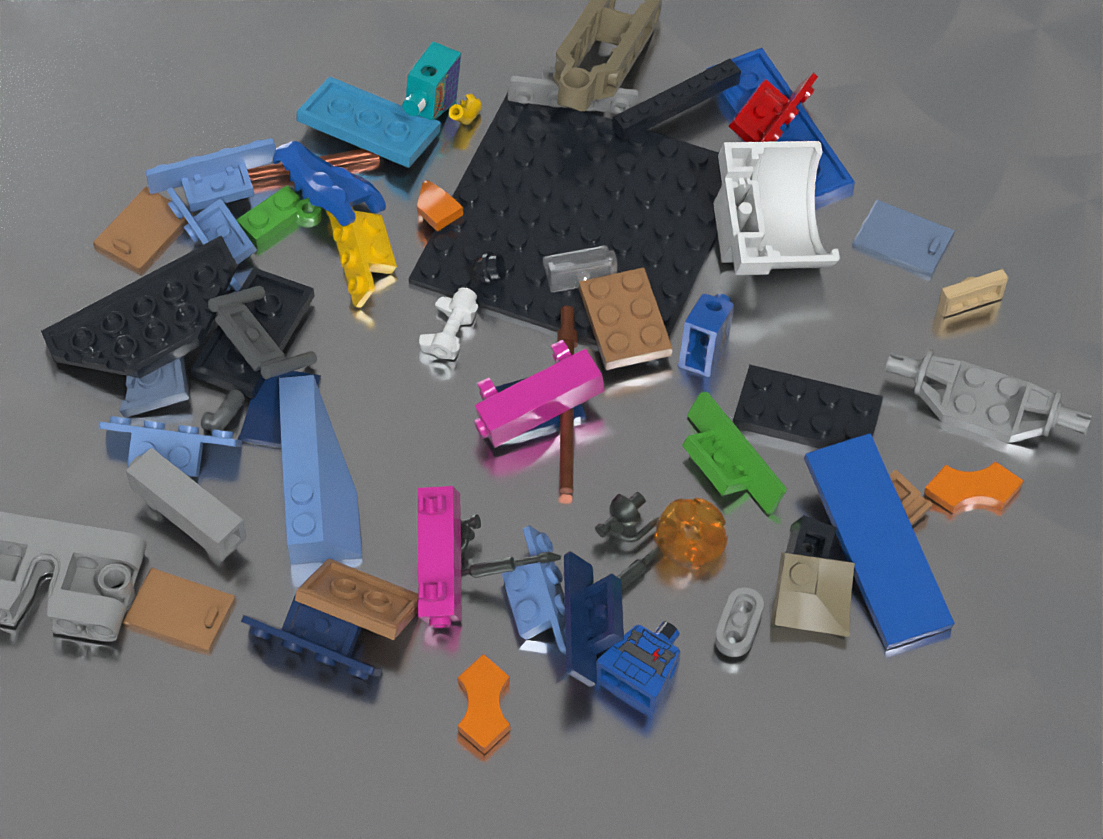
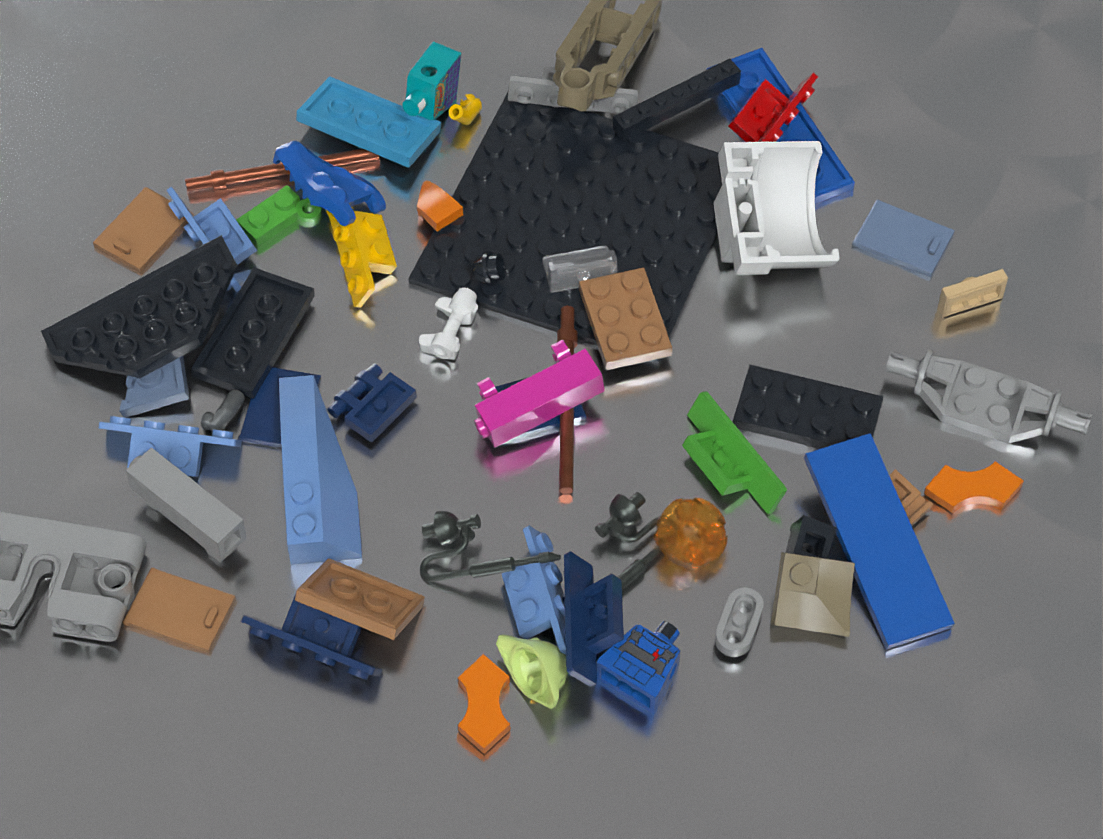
(214, 174): medium blue bracket -> none
(251, 337): dark grey plate -> none
(378, 408): none -> dark blue plate
(439, 556): dark pink brick -> none
(535, 667): none -> yellowish green hat
(709, 317): blue torso -> none

